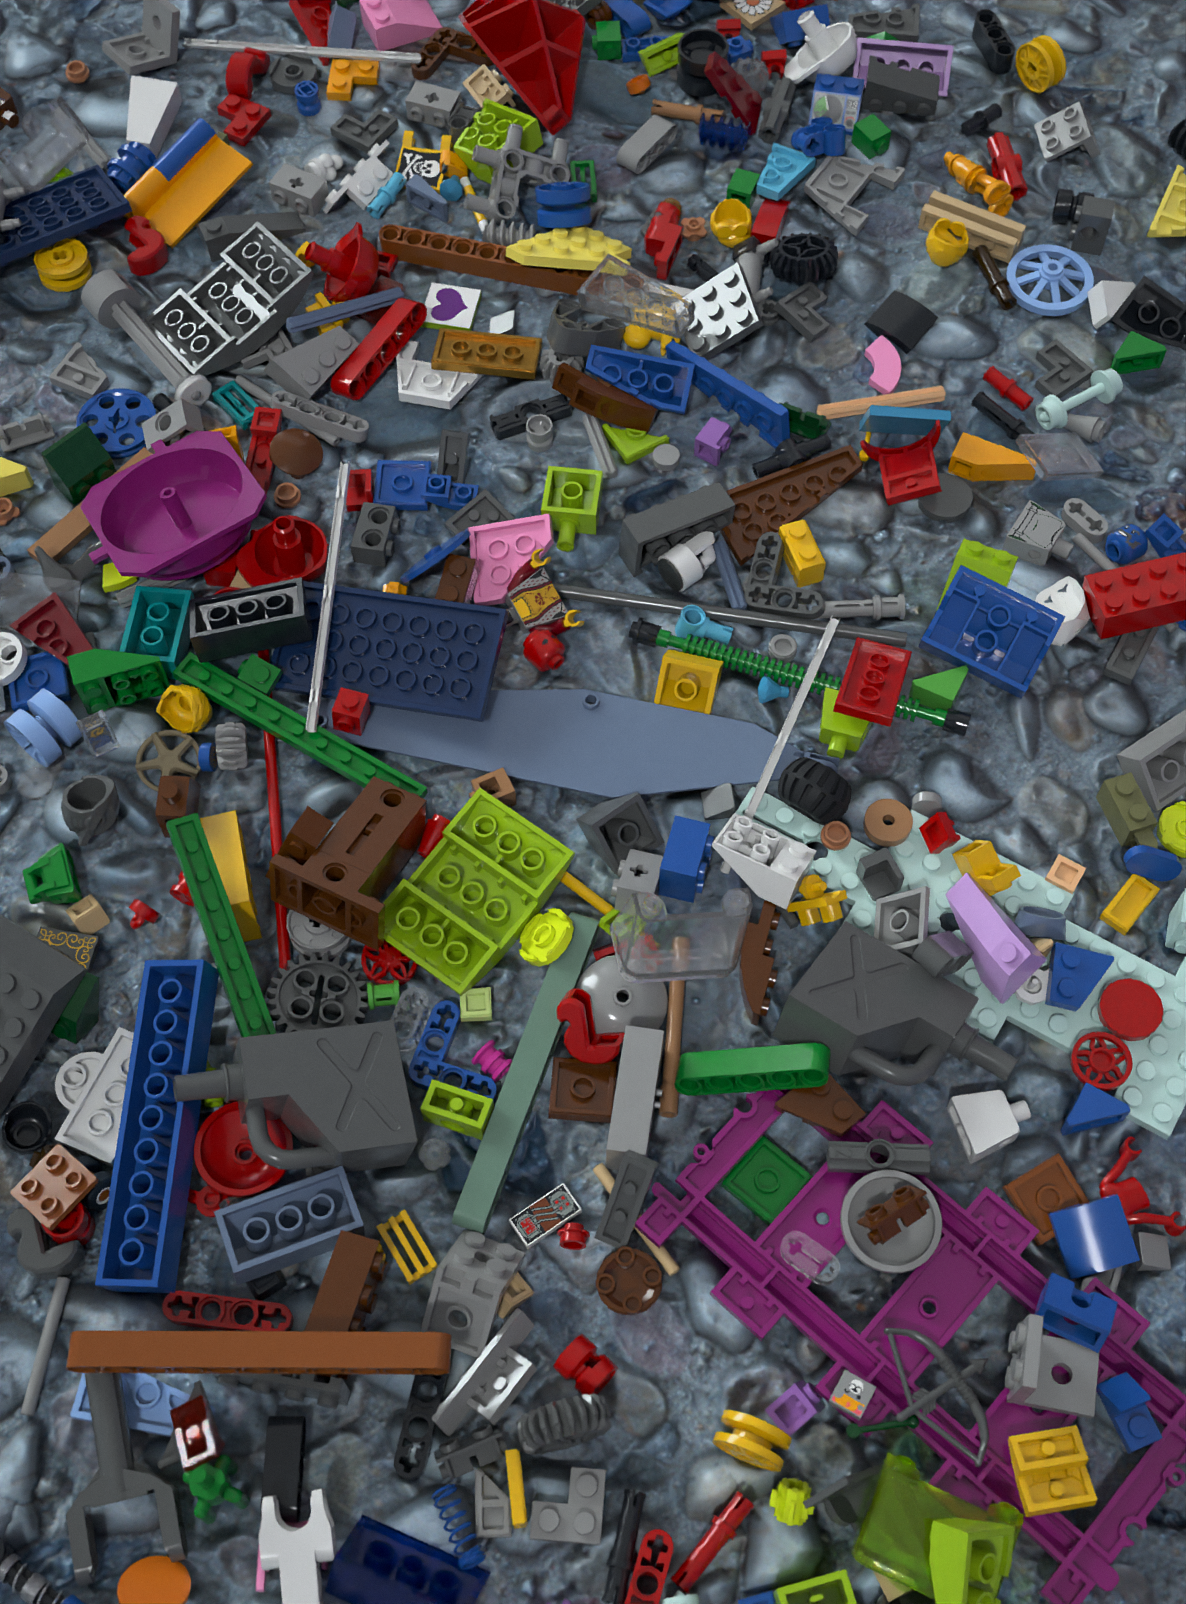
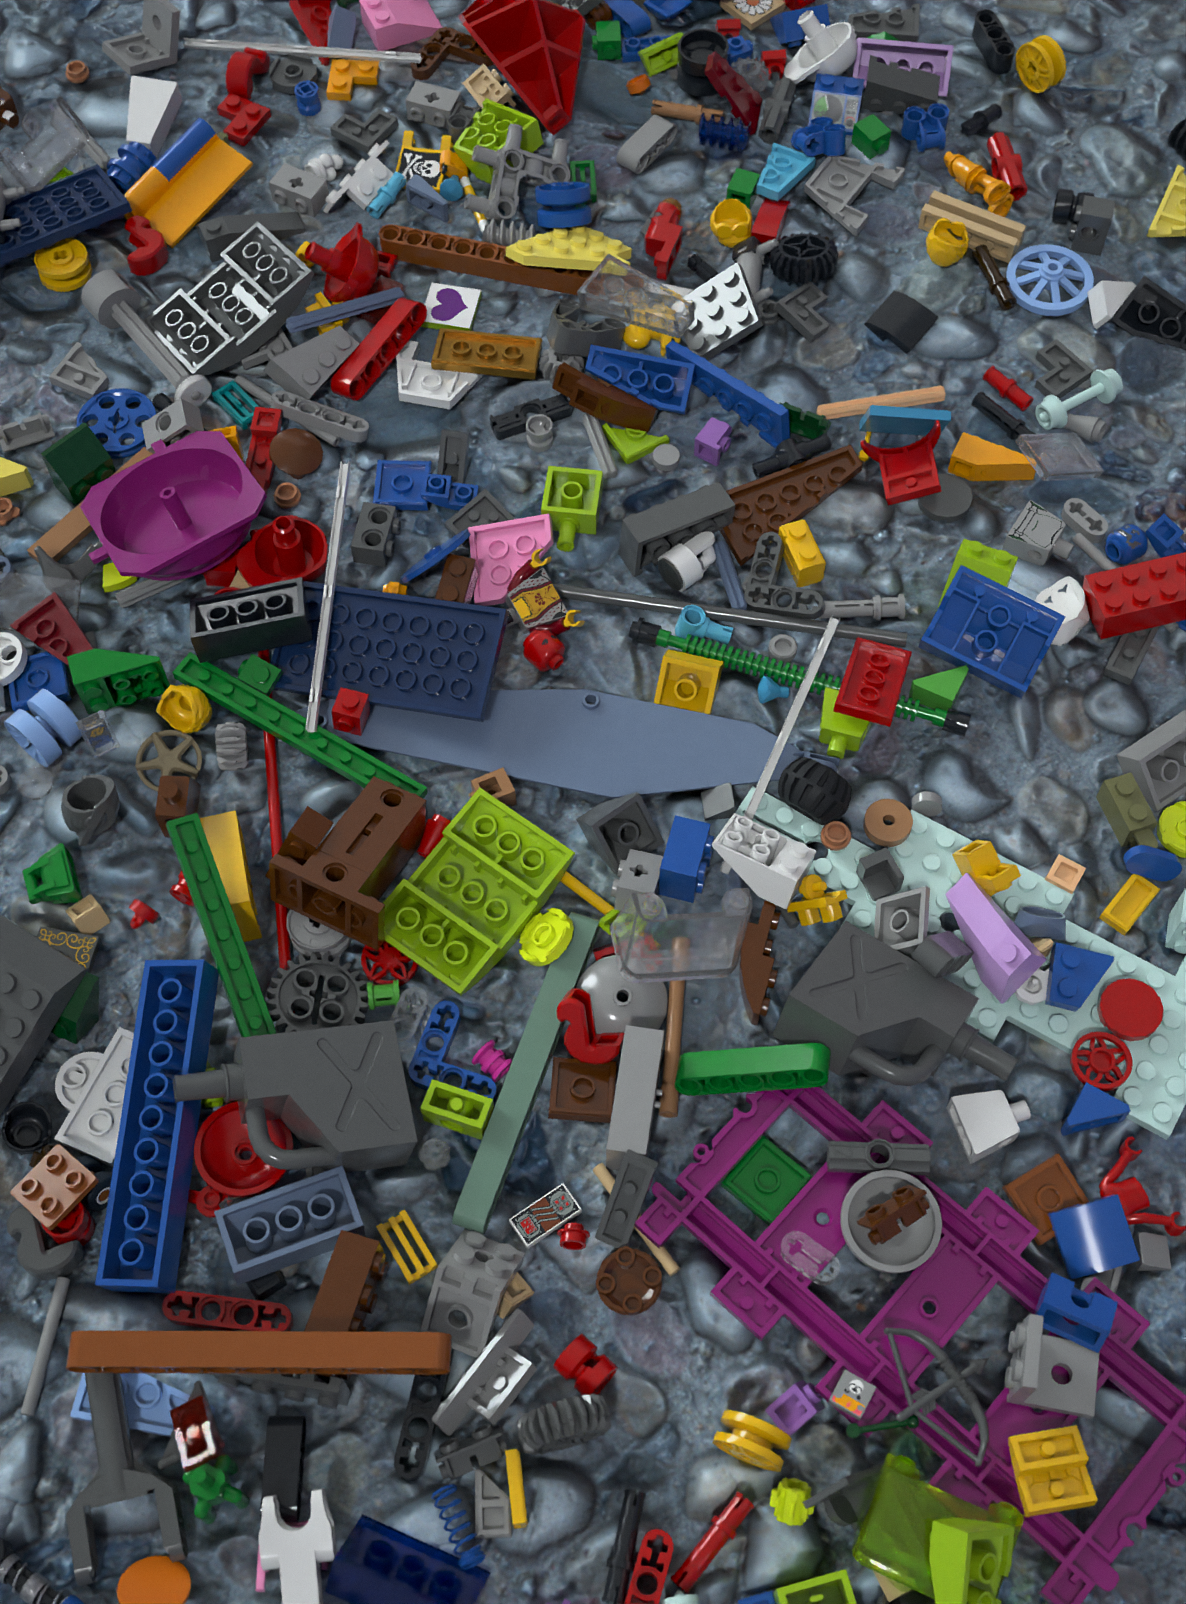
(159, 625): teal brick -> none
(208, 757): blue tile -> none
(359, 489): red panel -> none
(476, 1005): yellowish green tile -> none
(503, 323): slope -> none
(579, 1519): light grey plate -> none
(693, 228): nougat plate -> none
(823, 1107): reddish brown wing -> none
(885, 365): bright pink tile -> none
(926, 127): none -> blue piece
(939, 833): red tile -> none
(1065, 132): light grey bracket -> none
(1128, 1411): blue slope -> none
(1138, 354): green slope -> none

